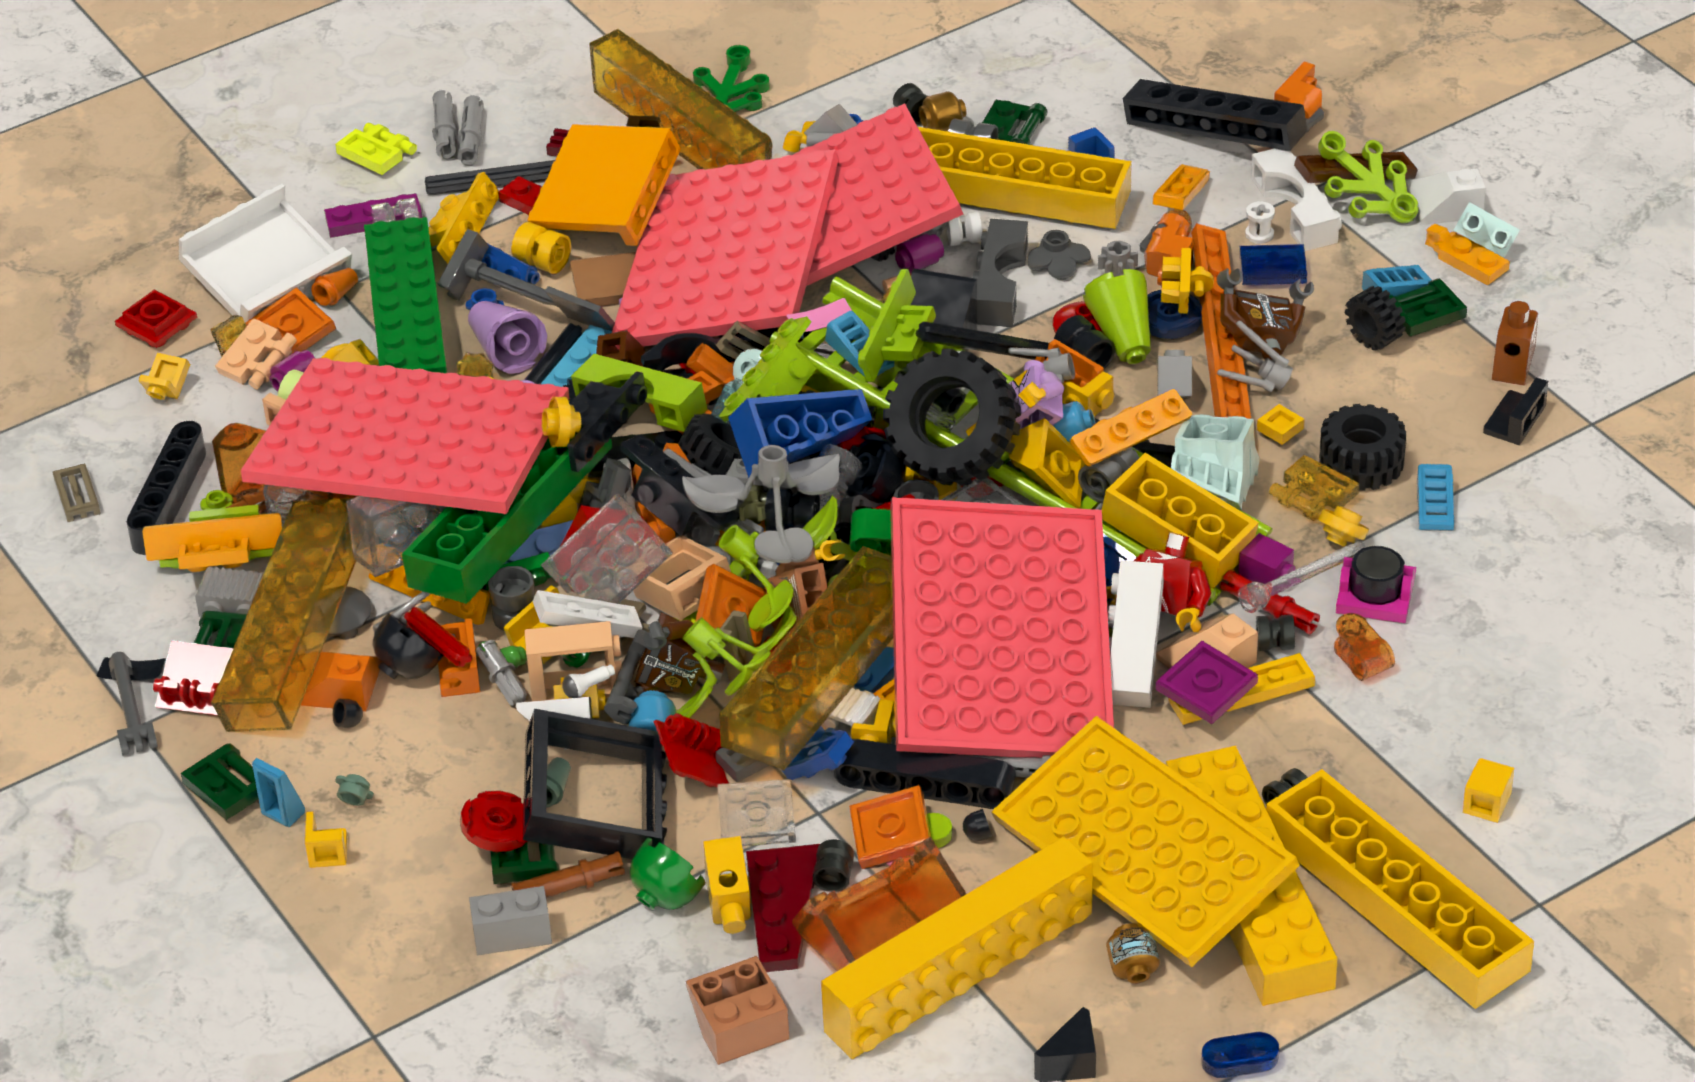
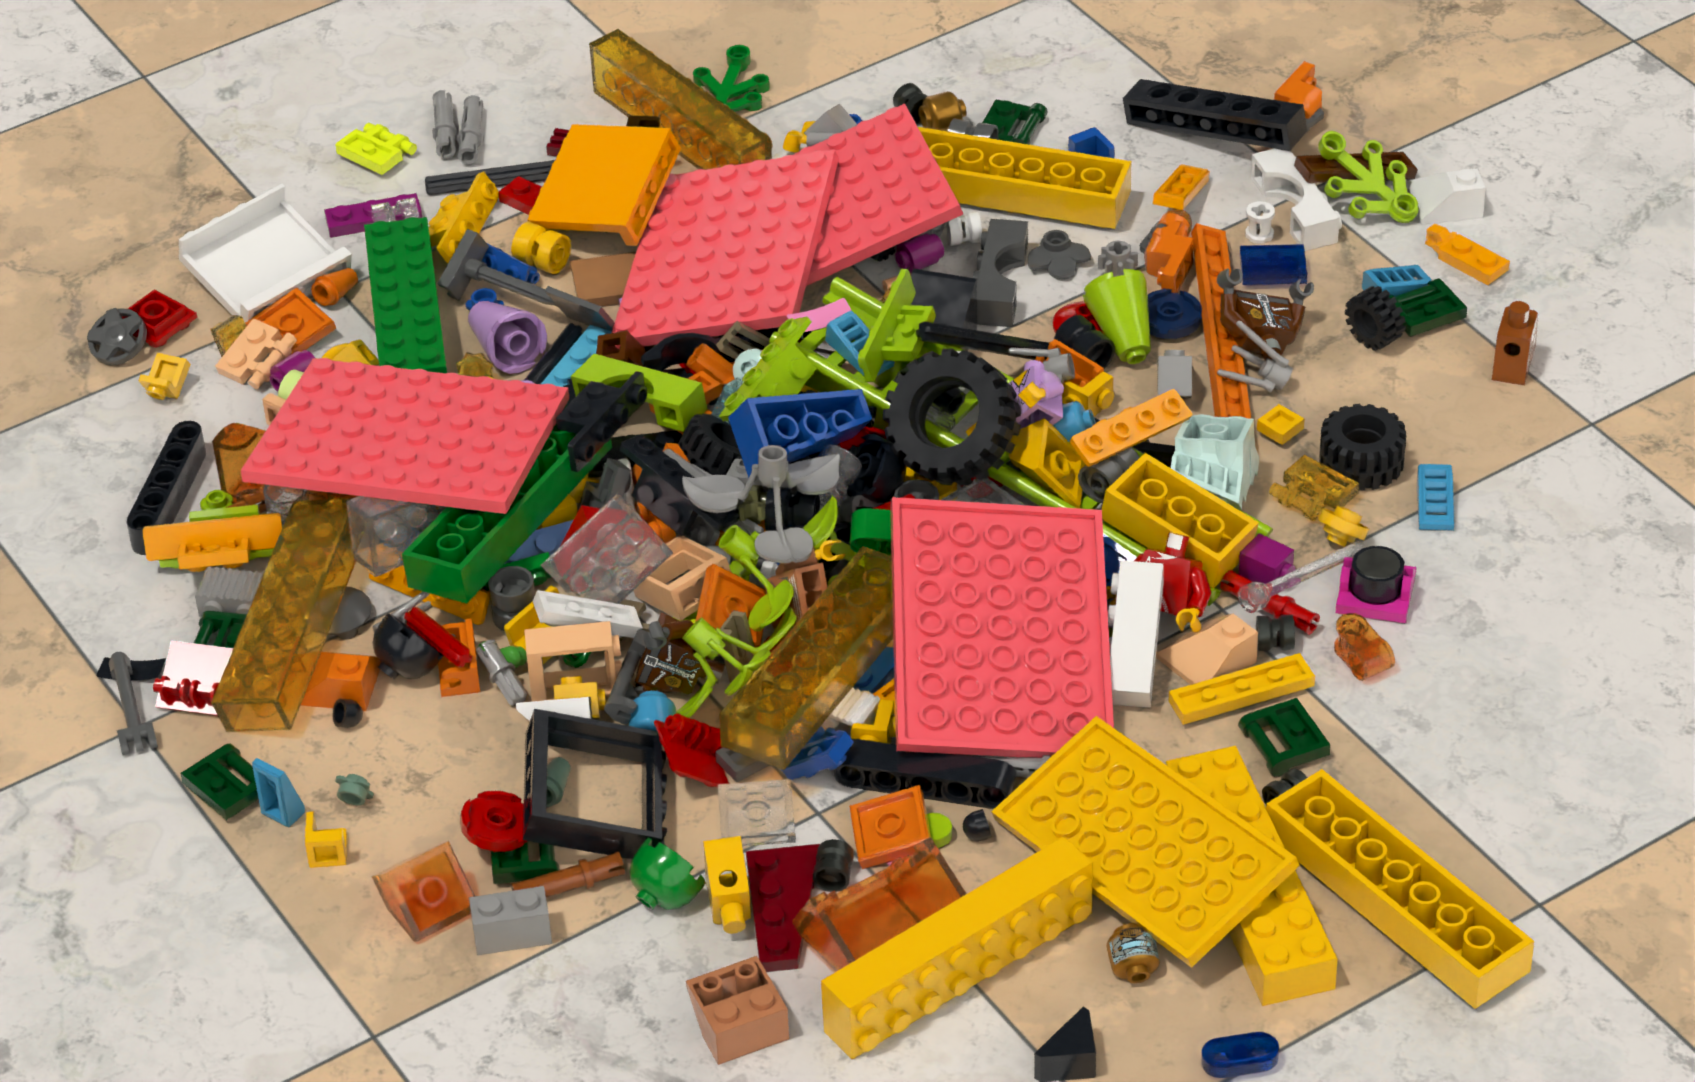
(80, 507): dark tan tile -> none
(116, 335): none -> dark grey wheel
(426, 891): none -> clear orange slope
(560, 421): yellow plate -> none
(576, 684): white piece -> none
(1179, 268): yellow hips -> none
(1206, 682): magenta plate -> none
(1293, 729): none -> dark green plate
(1486, 230): light aqua hips -> none
(1488, 790): yellow panel -> none
(1517, 413): black panel -> none

